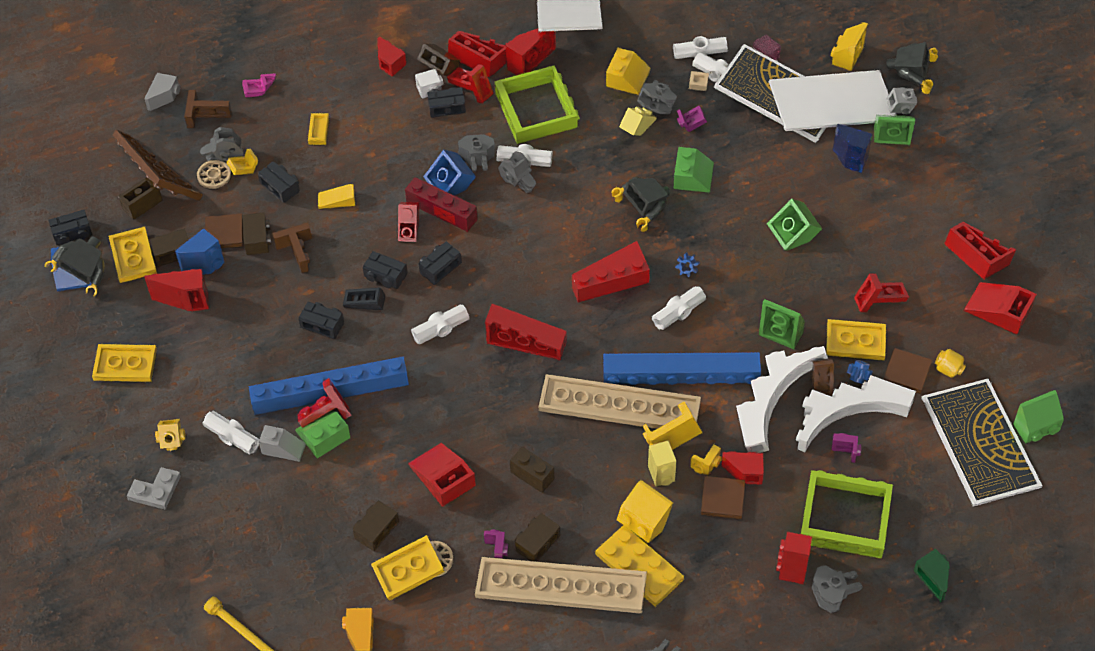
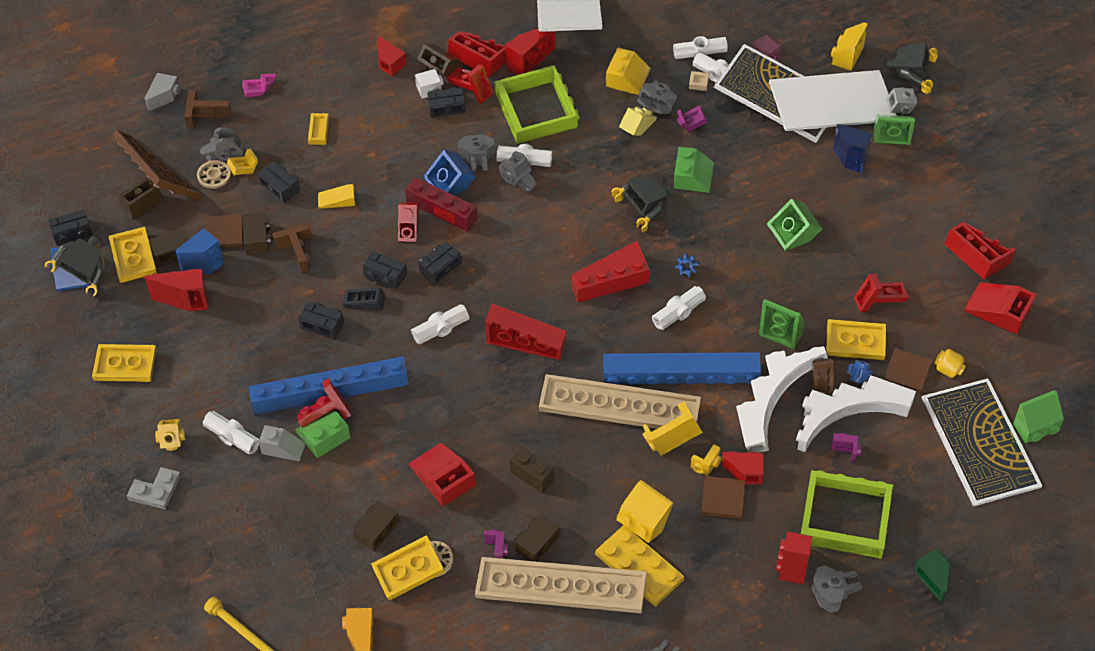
(662, 463): light yellow brick -> none

